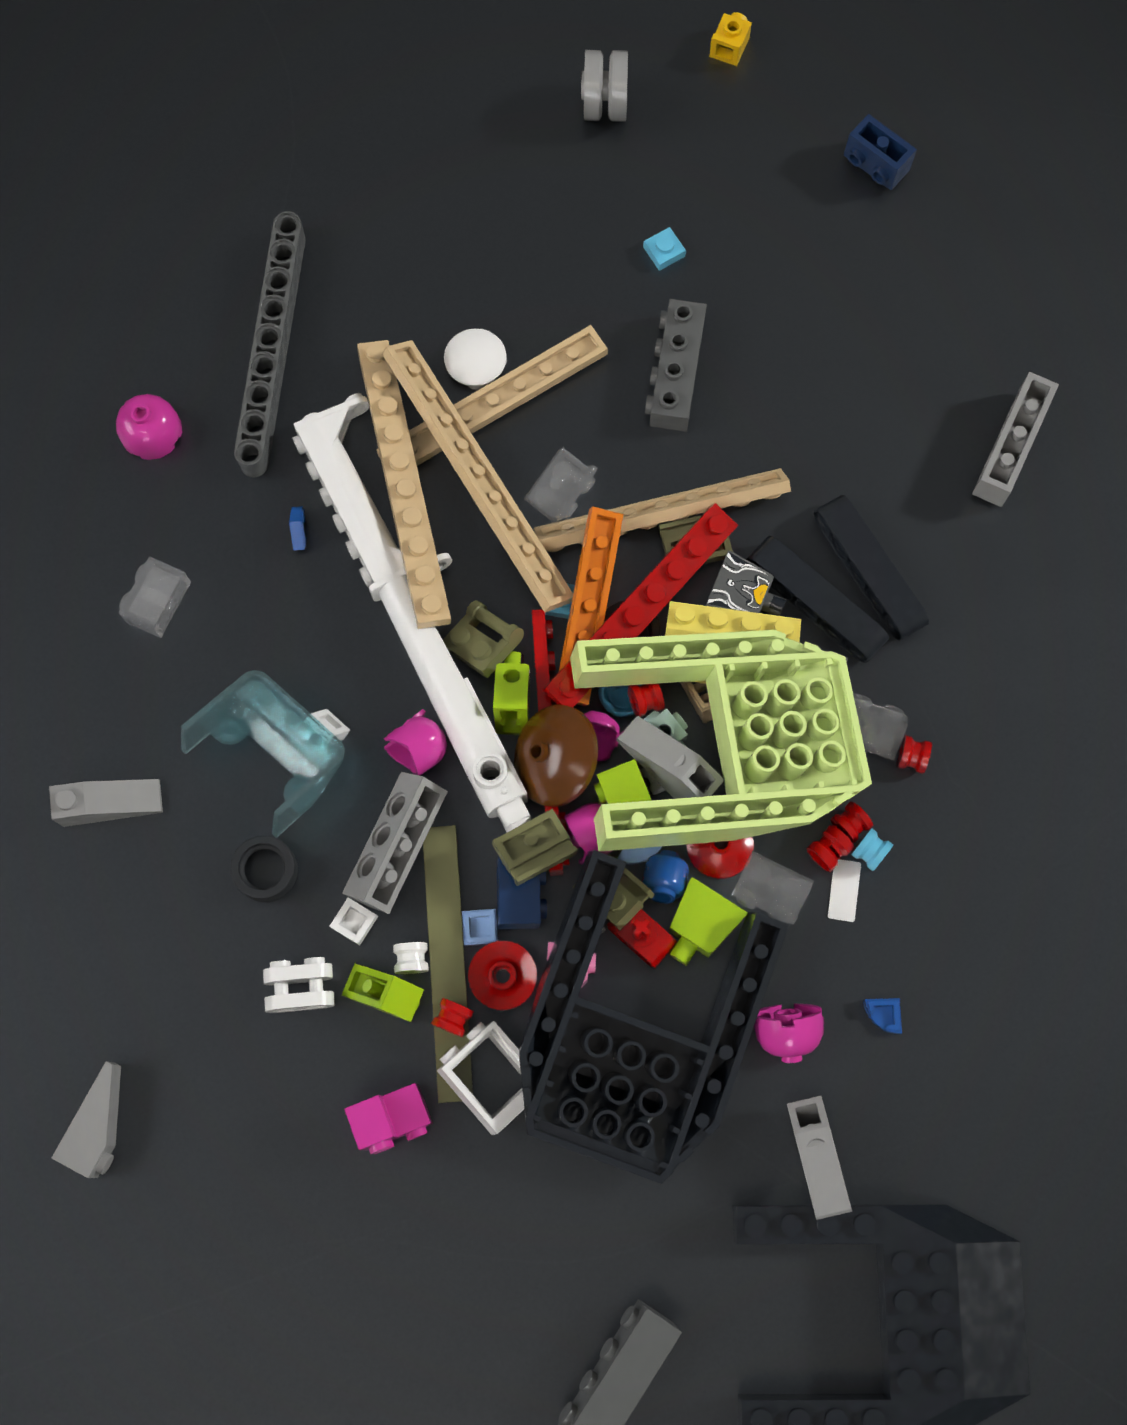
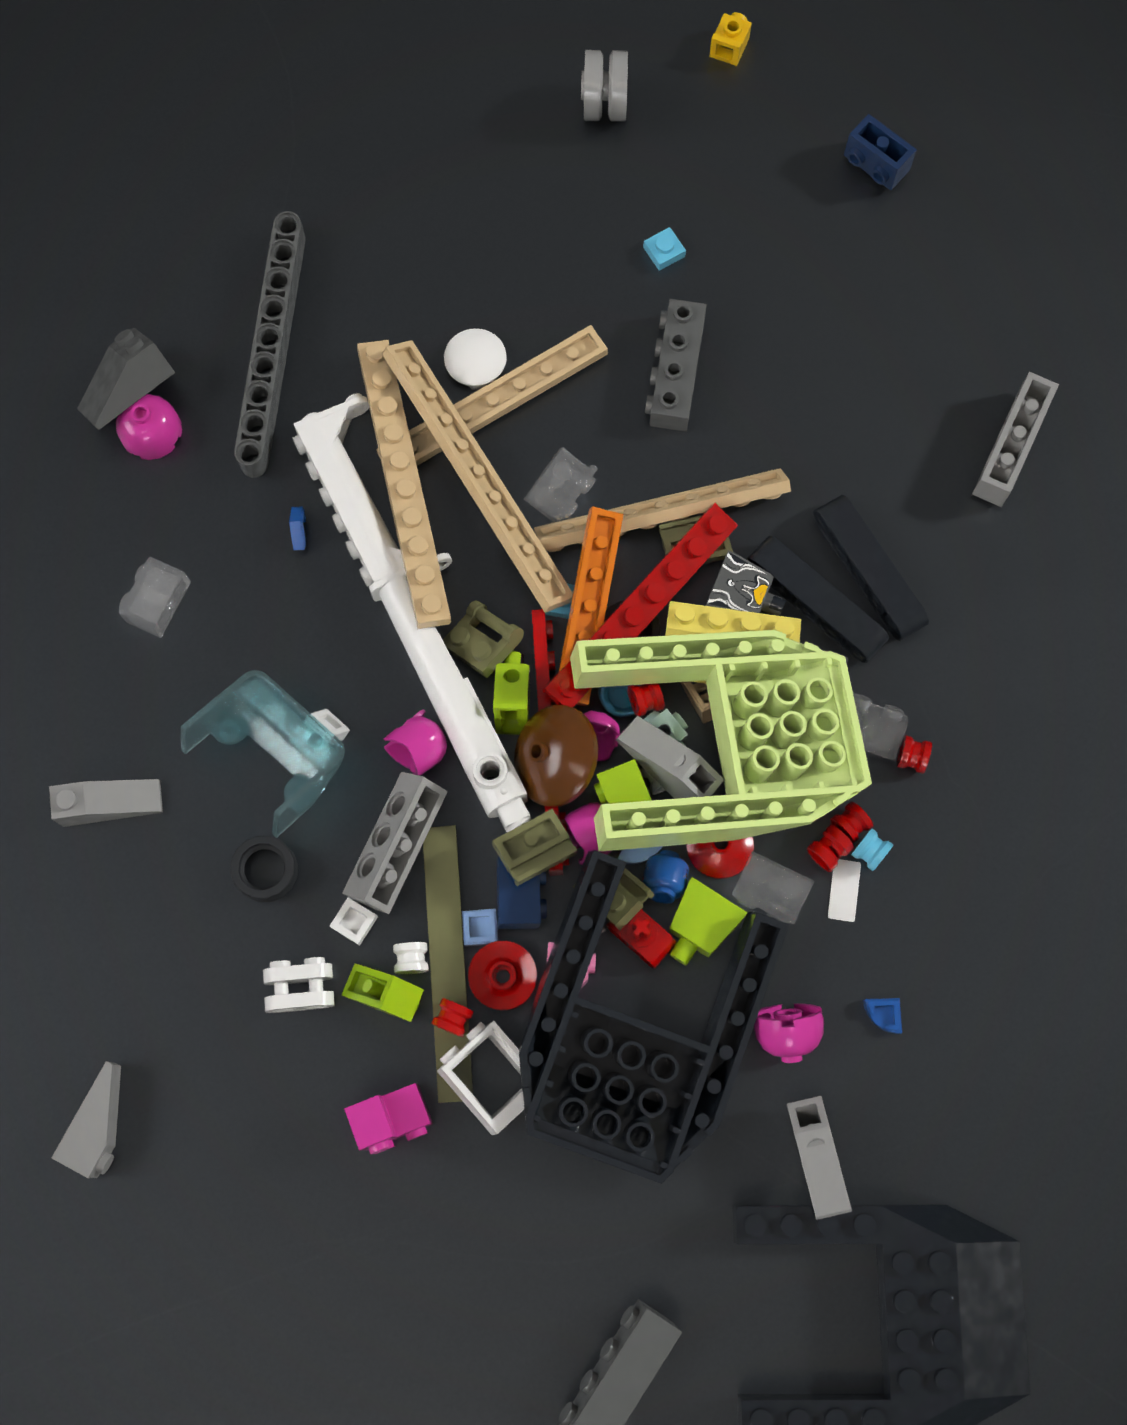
(123, 377): none -> dark grey slope

